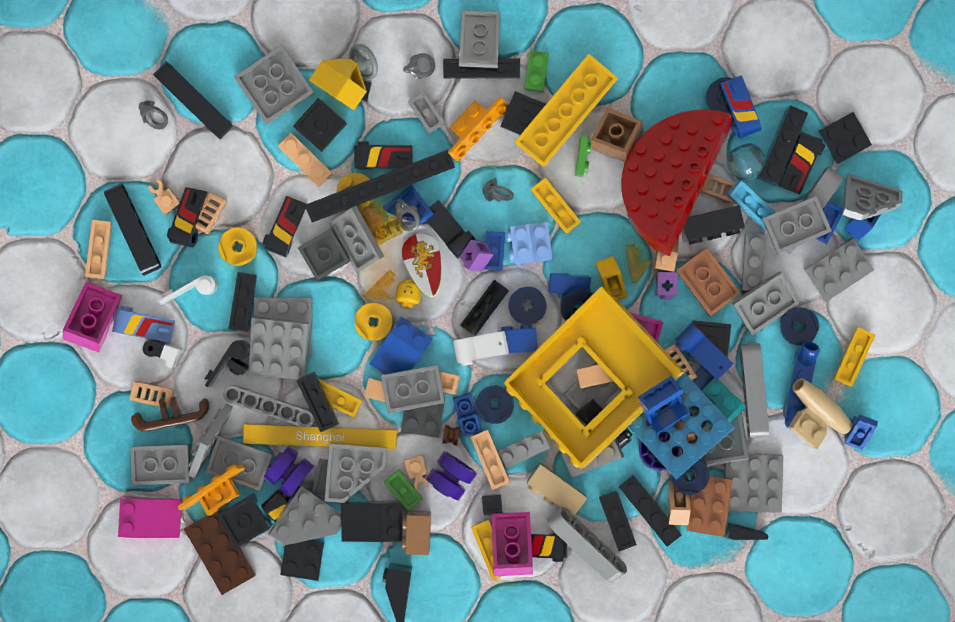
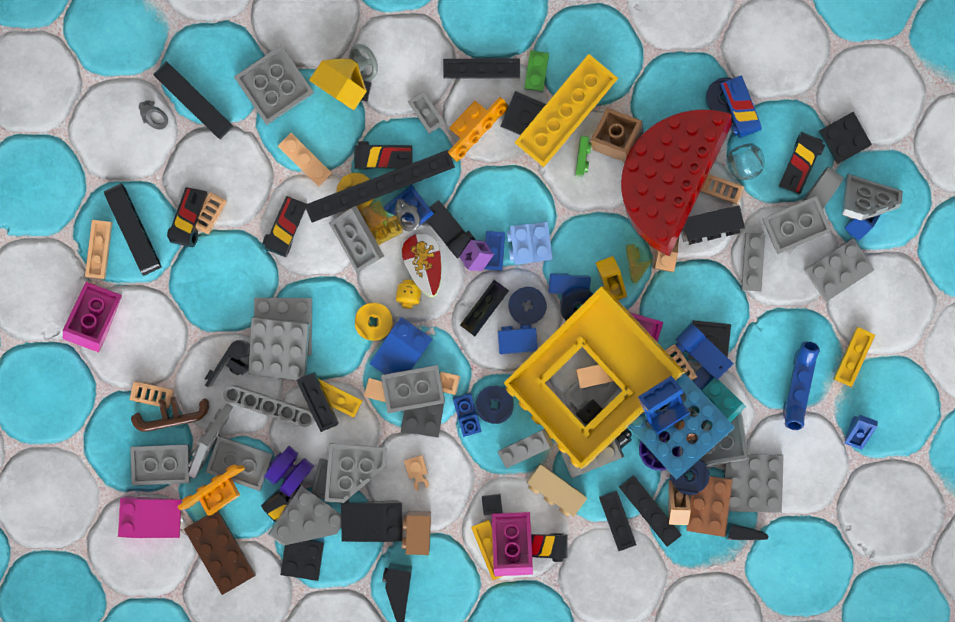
(142, 325): medium blue door -> none
(164, 351): leg -> none
(165, 198): light nougat plate -> none
(204, 284): white door -> none
(242, 301): black plate -> none
(243, 237): yellow plate -> none
(244, 521): black panel -> none
(313, 437): yellow tile -> none
(320, 125): black plate -> none
(324, 254): dark grey plate -> none
(377, 290): clear yellow slope -> none
(403, 490): bright green plate -> none
(412, 67): flat silver piece -> none
(448, 480): dark purple wheel -> none
(451, 435): reddish brown wheel -> none
(479, 39): light grey plate -> none
(480, 347): white door -> none
(490, 193): flat silver piece -> none
(490, 459): light nougat plate -> none
(555, 205): yellow plate -> none
(587, 544): light grey beam -> none
(671, 278): medium lavender brick -> none
(708, 282): nougat plate -> none
(750, 202): medium azure plate -> none
(754, 390): light grey beam -> none
(765, 303): light grey plate -> none
(782, 145): black brick -> none
(789, 320): dark blue plate -> none
(819, 412): tan plate -> none
(833, 214): blue plate -> none

